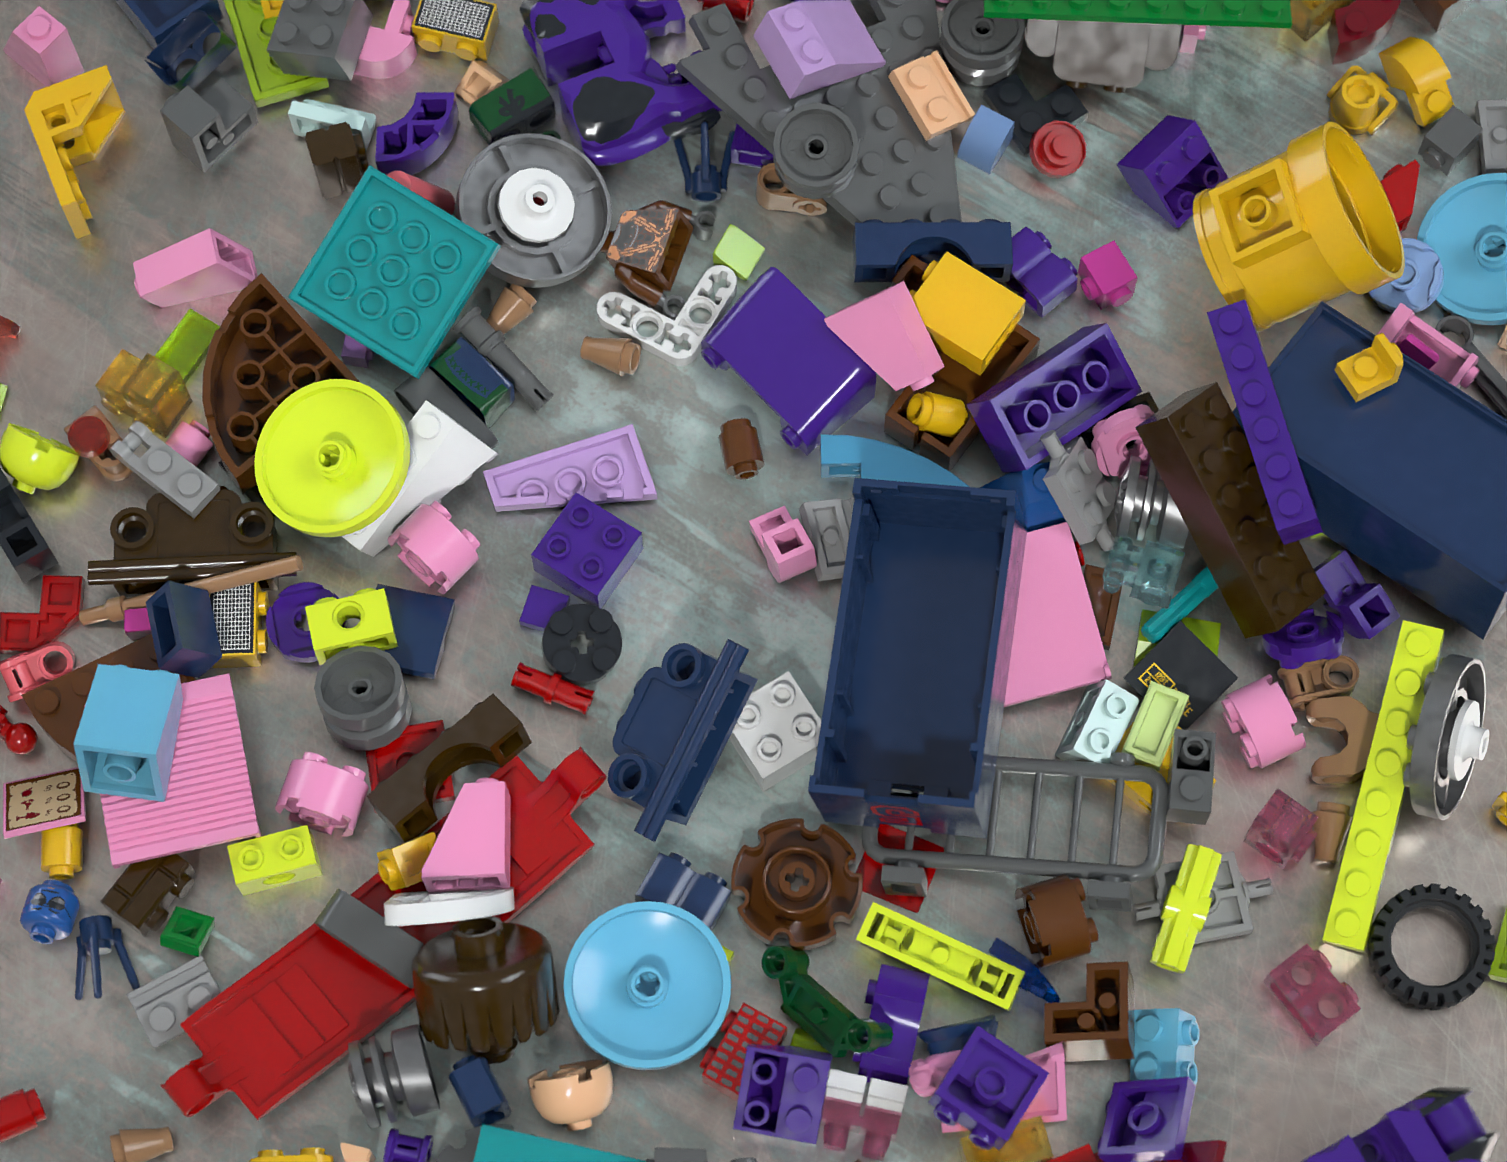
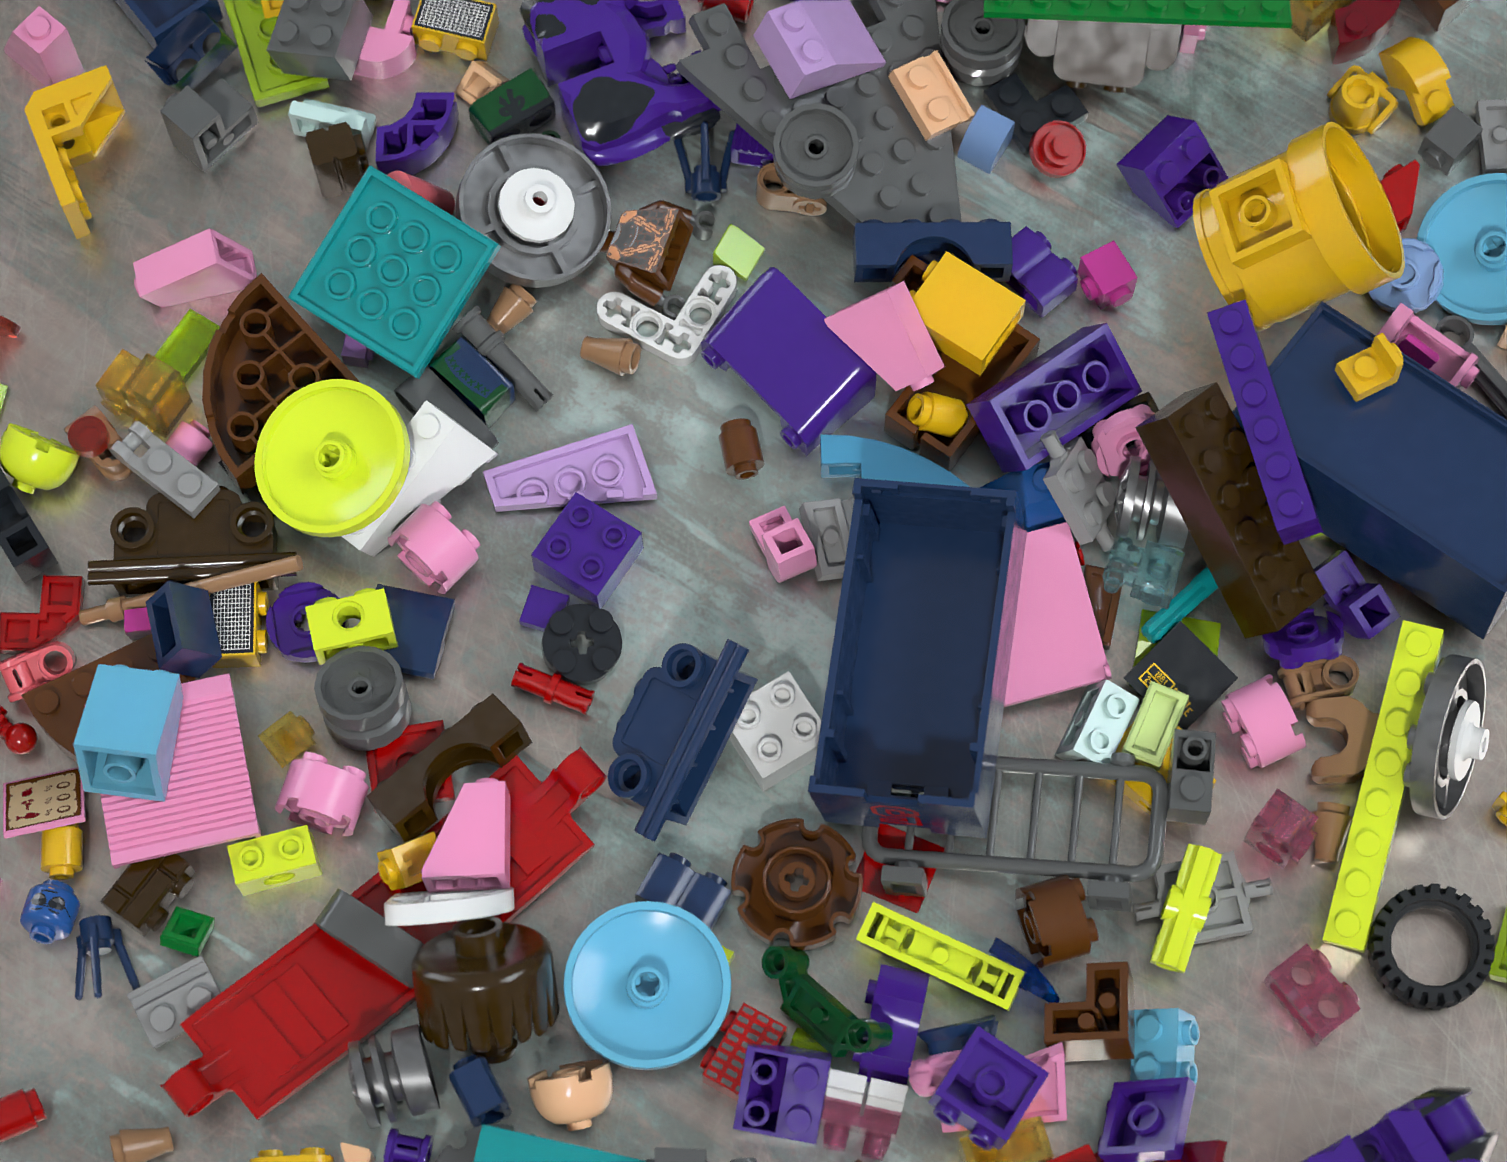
(288, 738): none -> clear yellow brick

